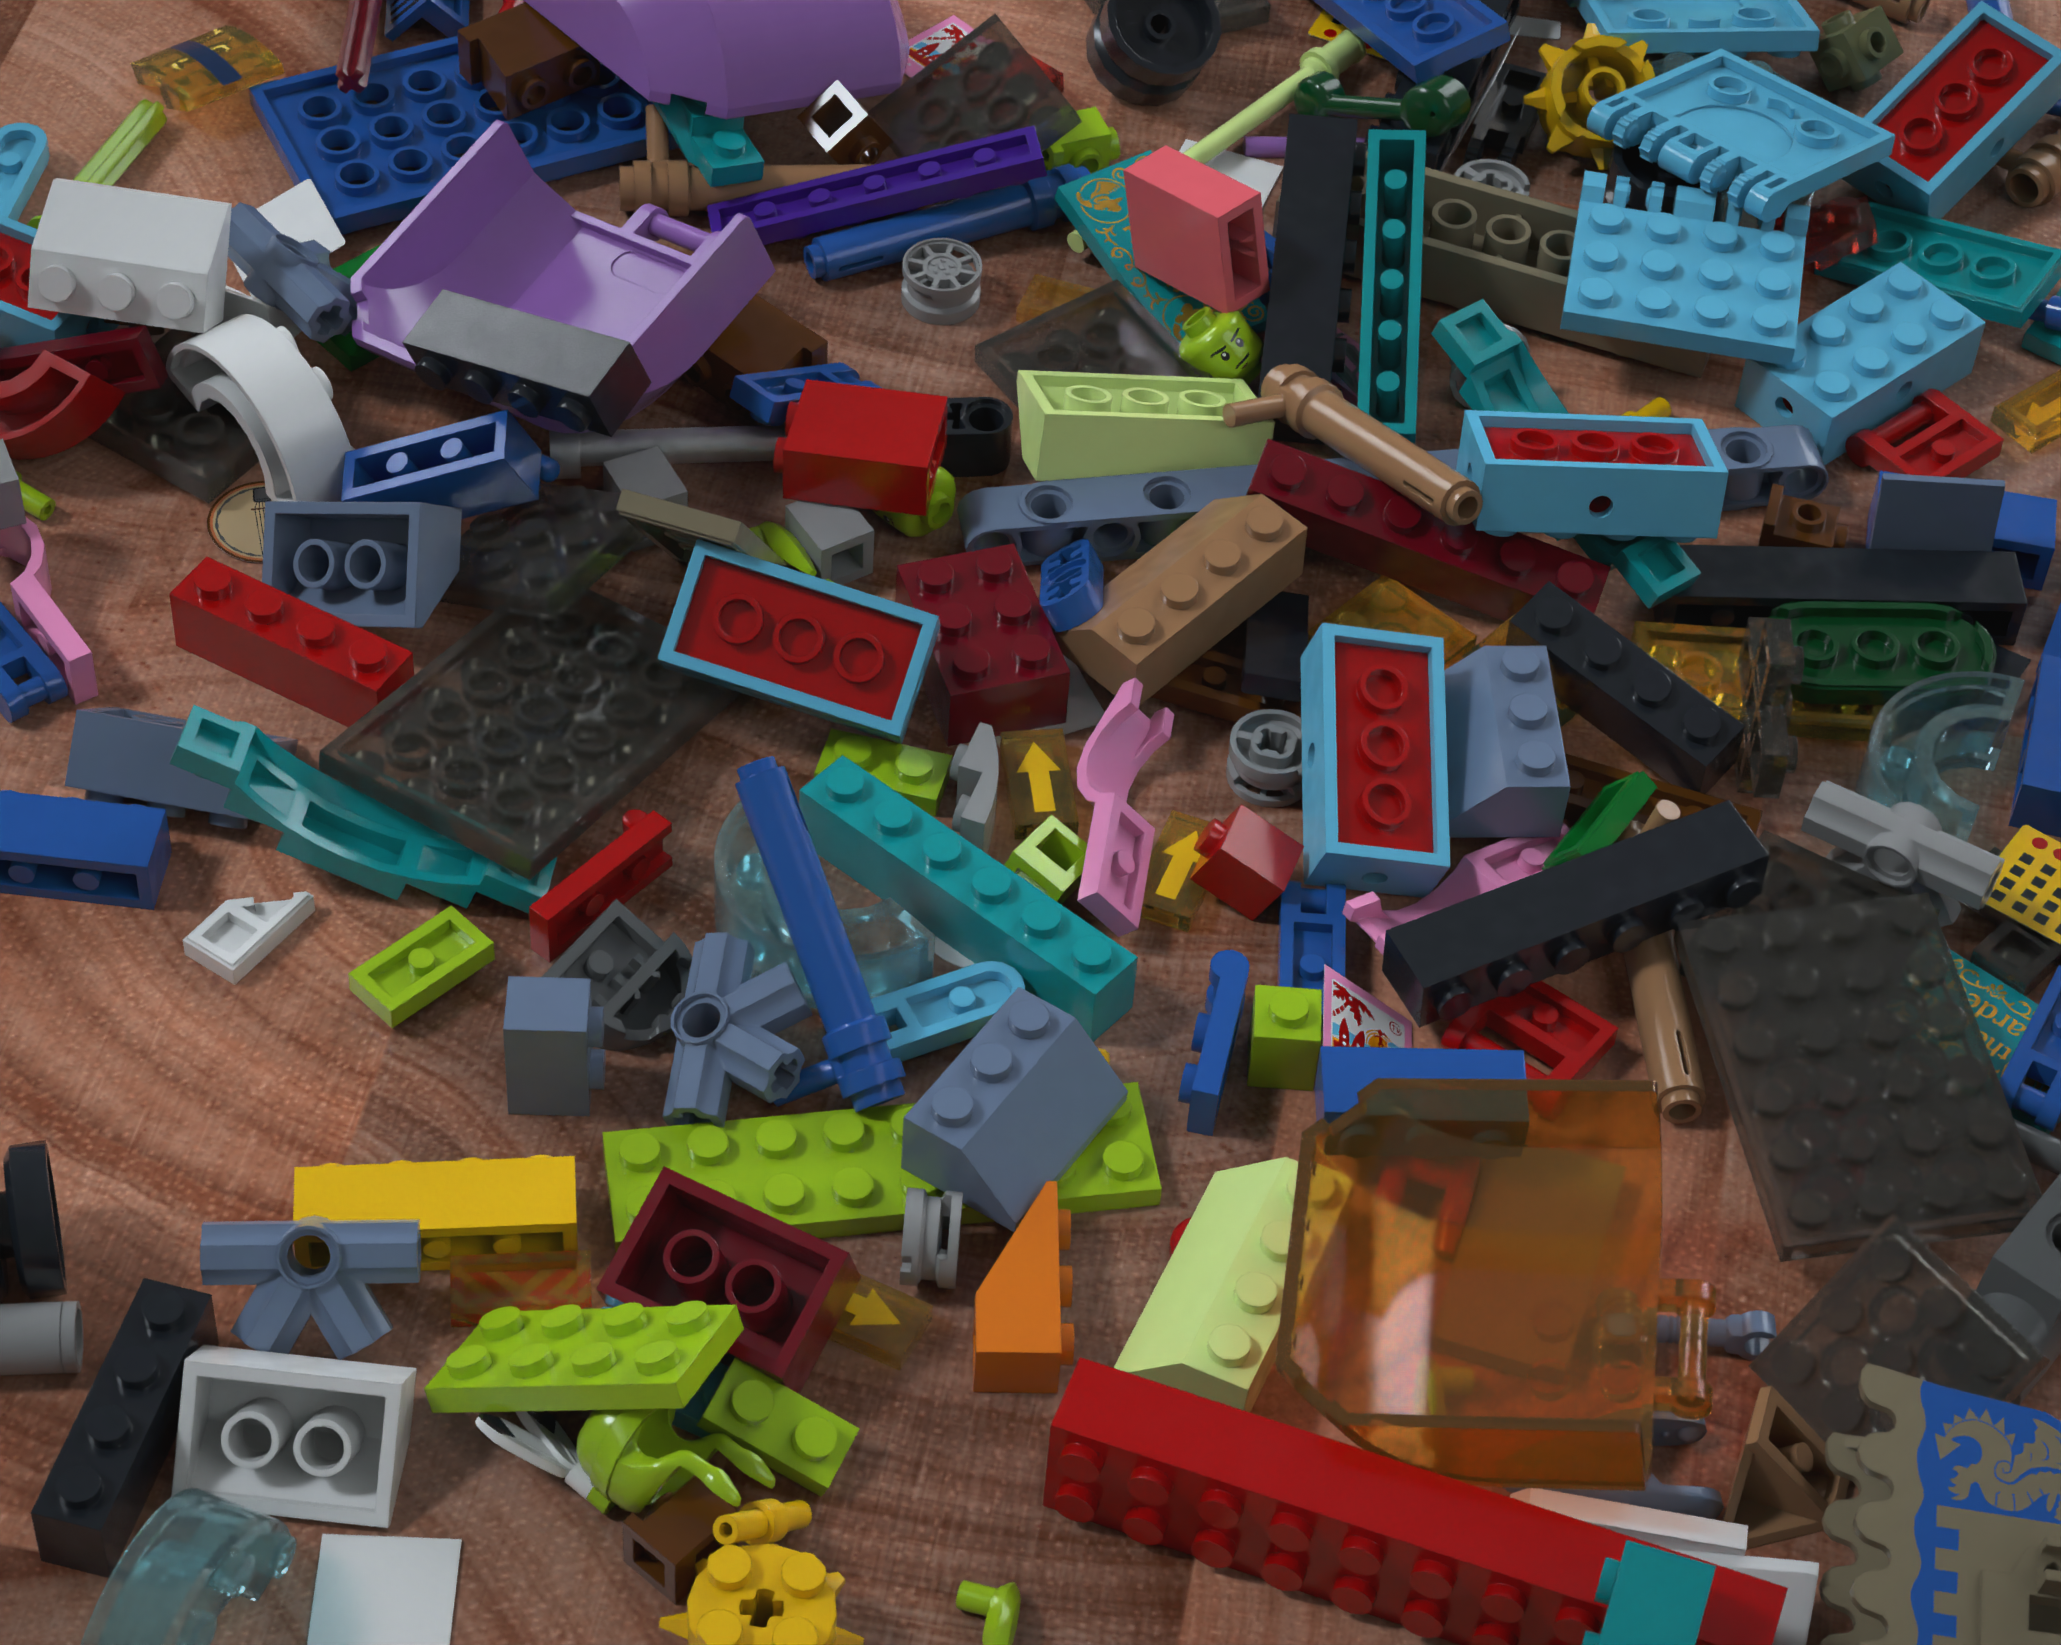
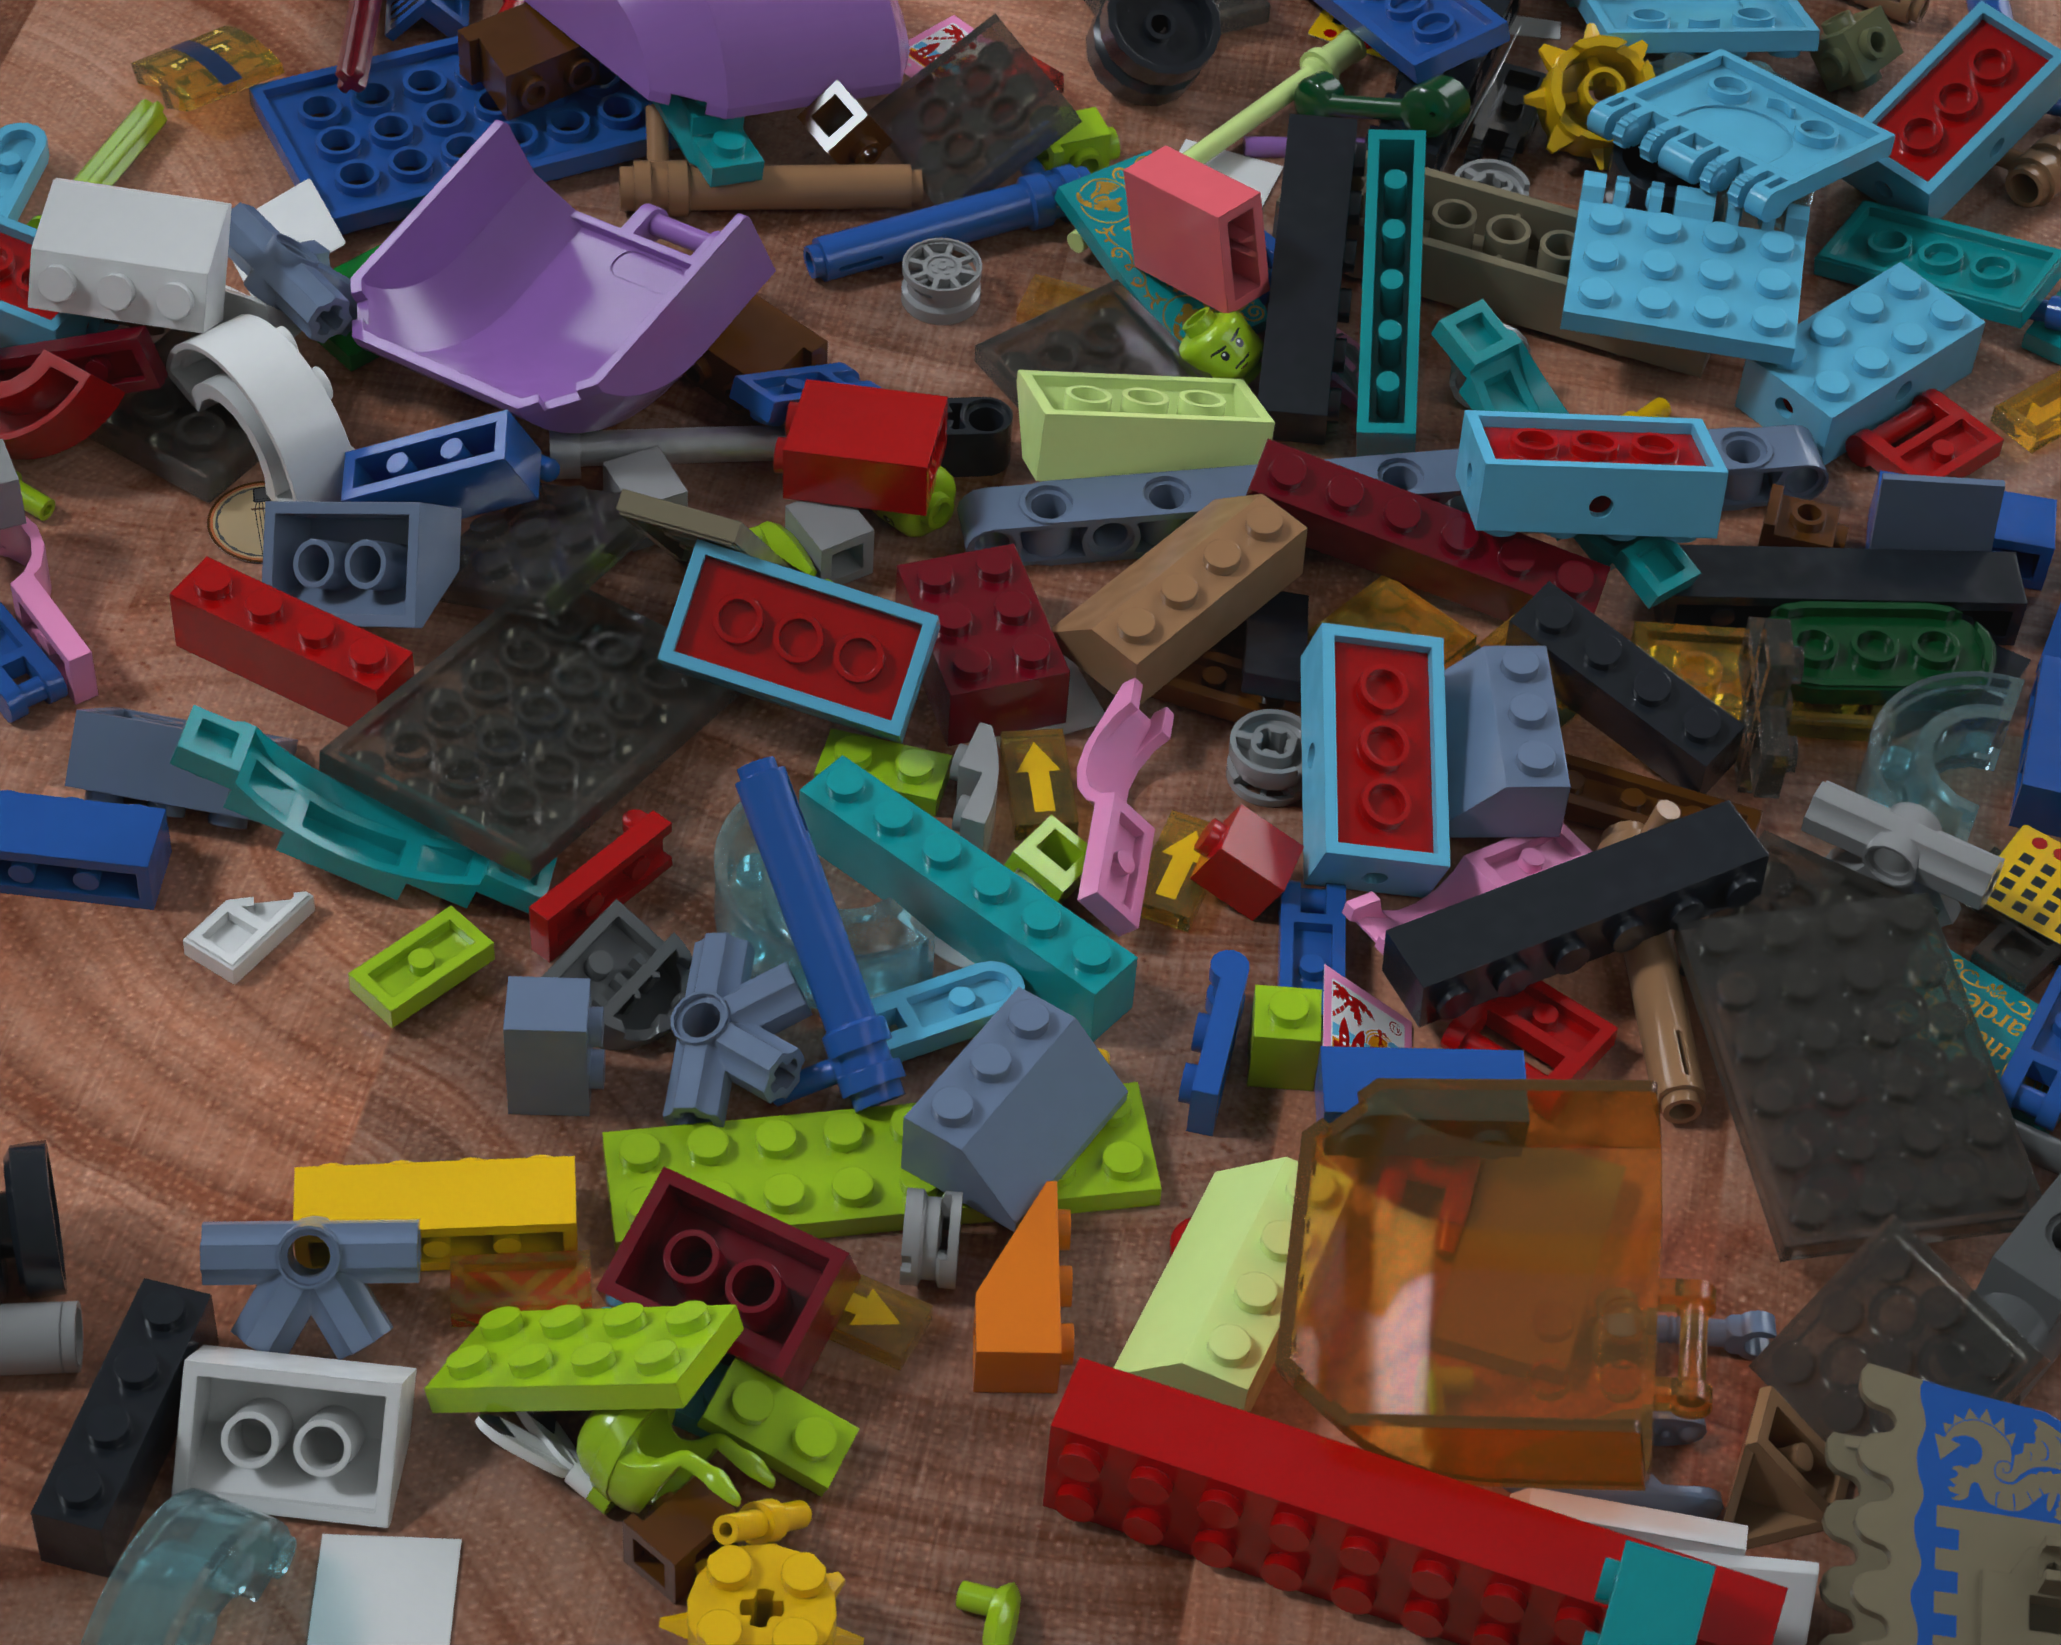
(527, 363): brick -> none
(887, 187): dark purple plate -> none
(1071, 585): blue beam -> none
(1320, 412): medium nougat cylinder -> none
(1604, 818): green tile -> none
(1837, 230): clear red wing -> none

